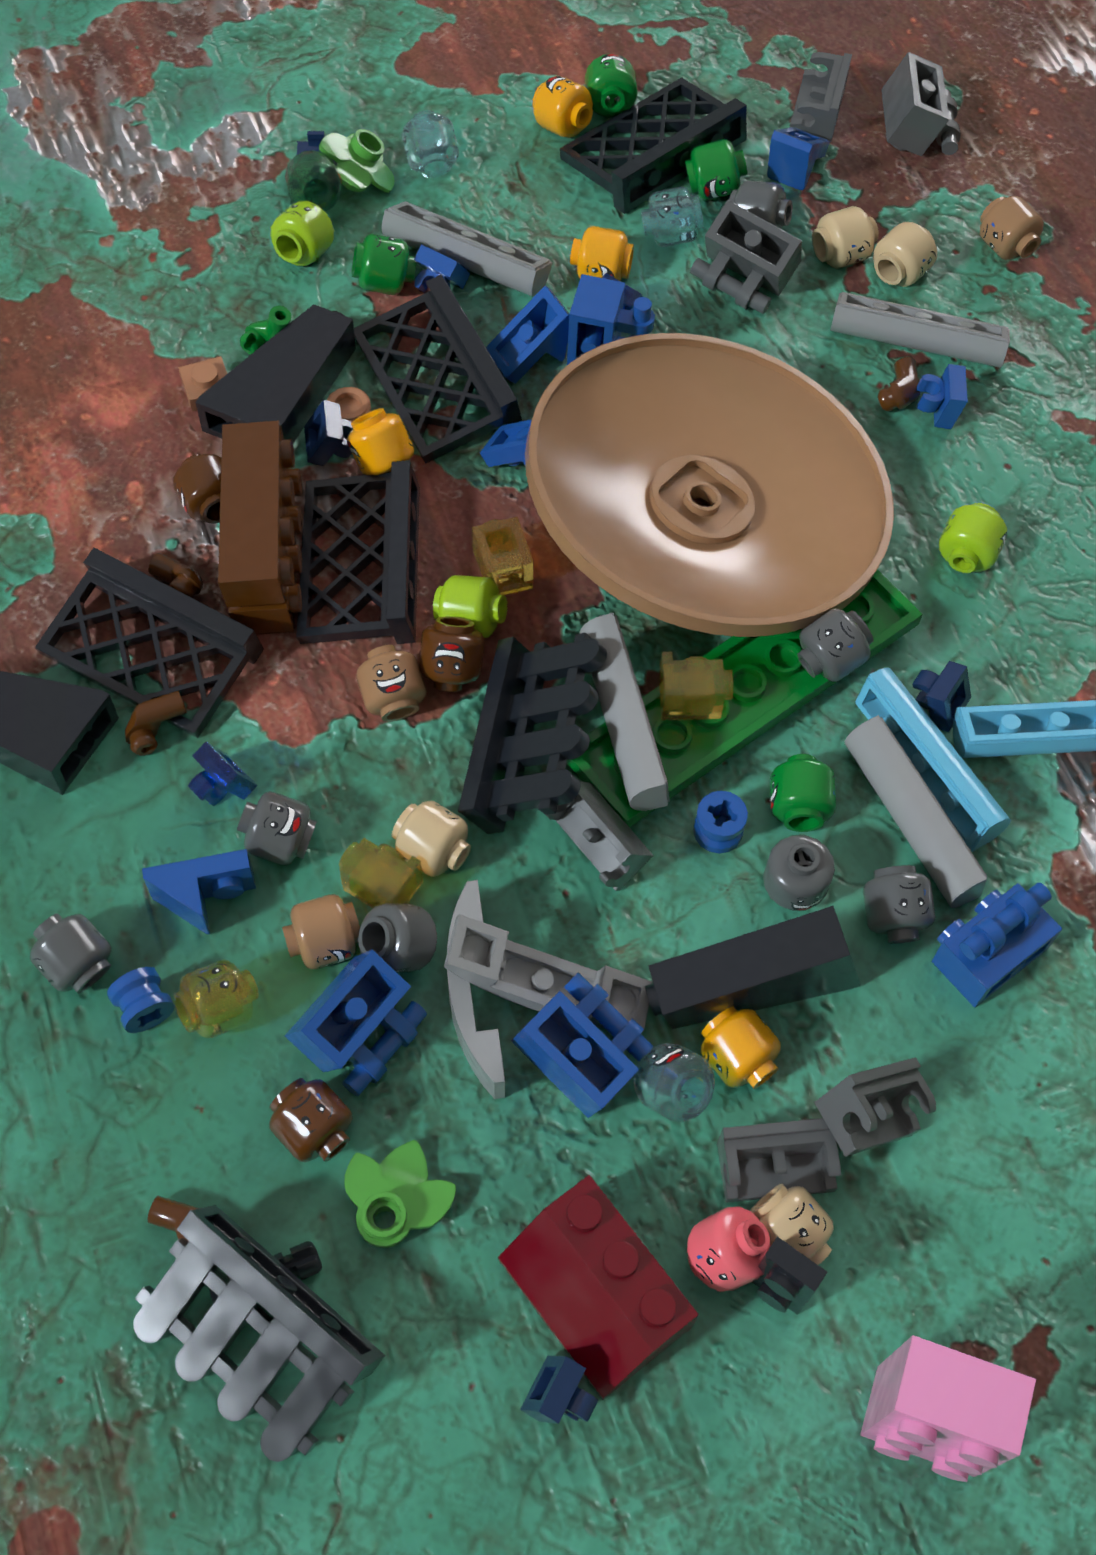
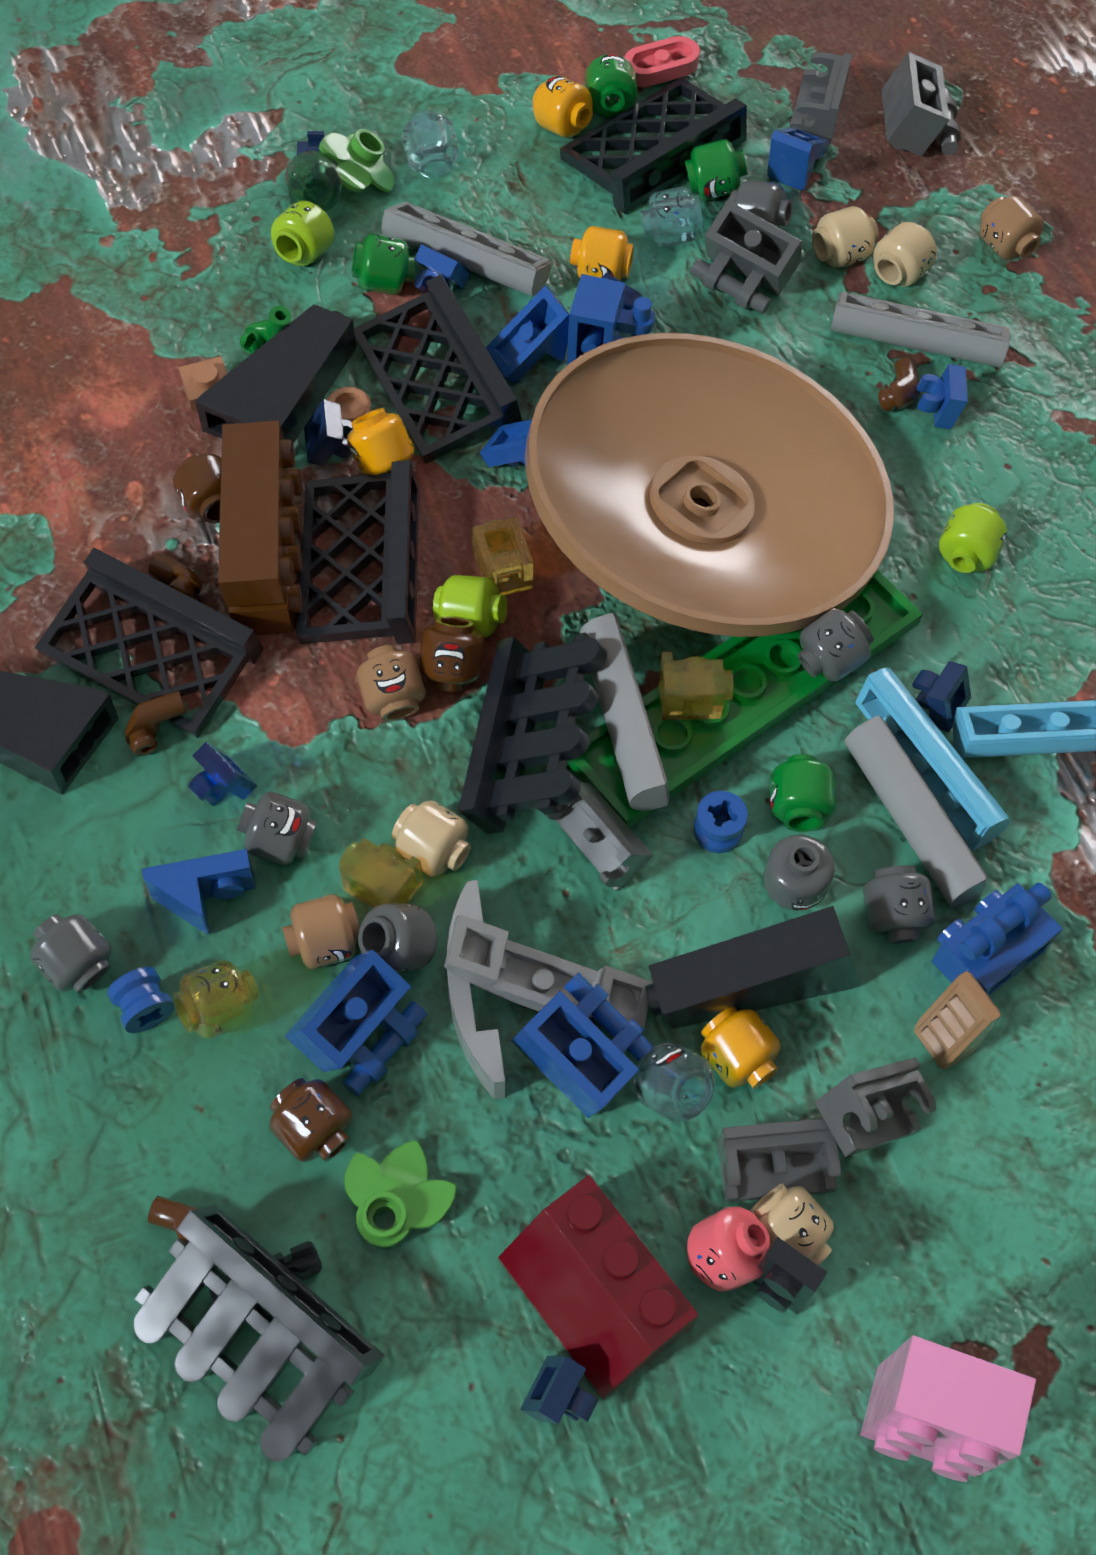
(664, 60): none -> coral plate
(957, 1021): none -> medium nougat slope

